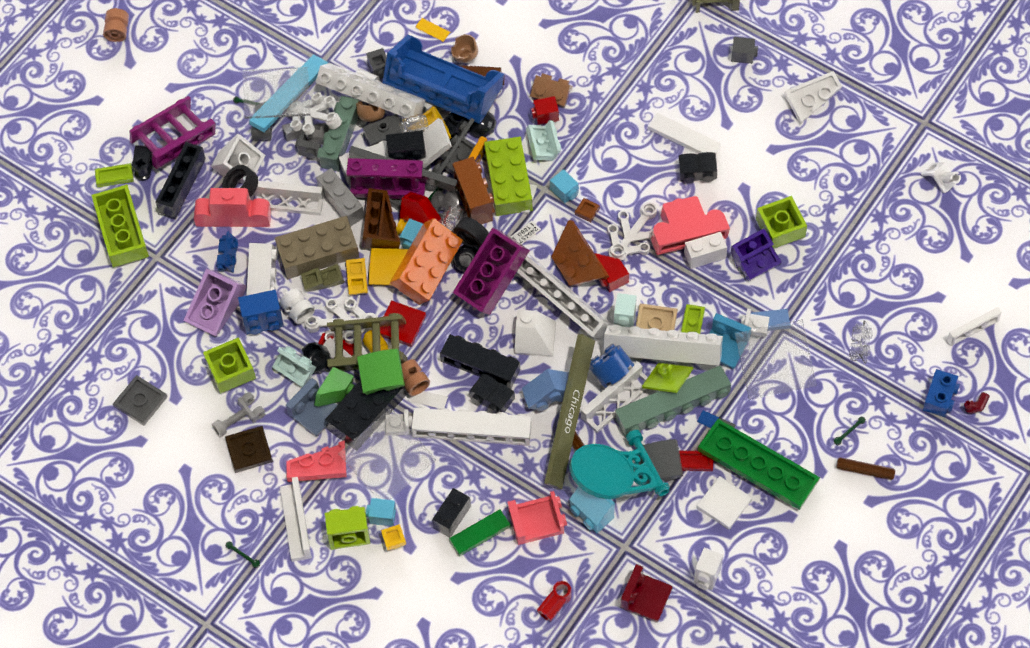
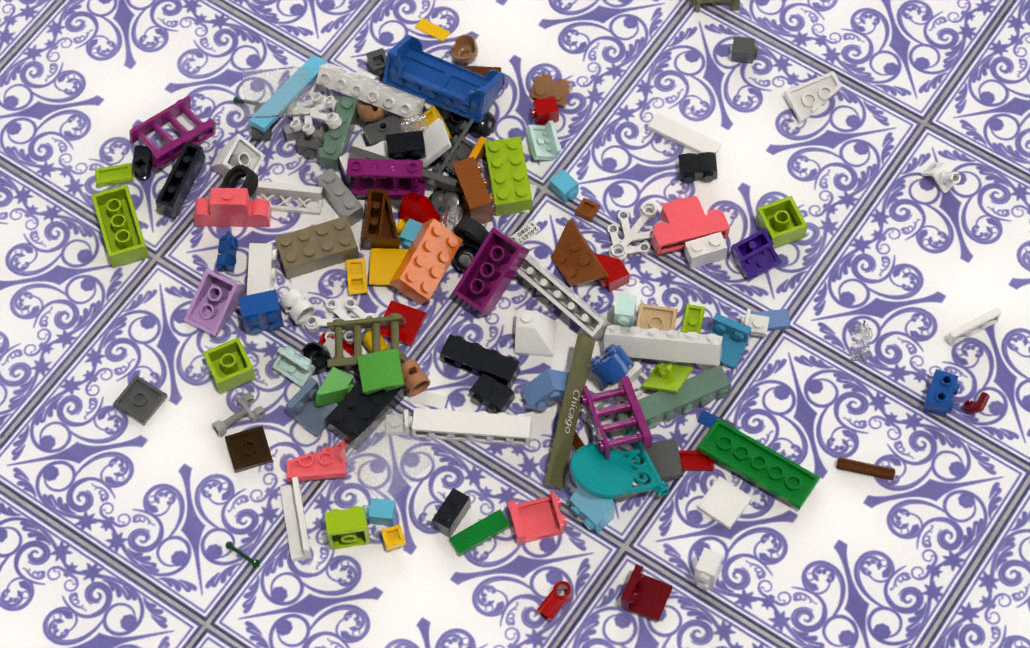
(115, 25): nougat wheel -> none
(322, 279): olive slope -> none
(630, 405): none -> magenta fence
(775, 359): clear piece -> none
(838, 440): dark green hinge -> none

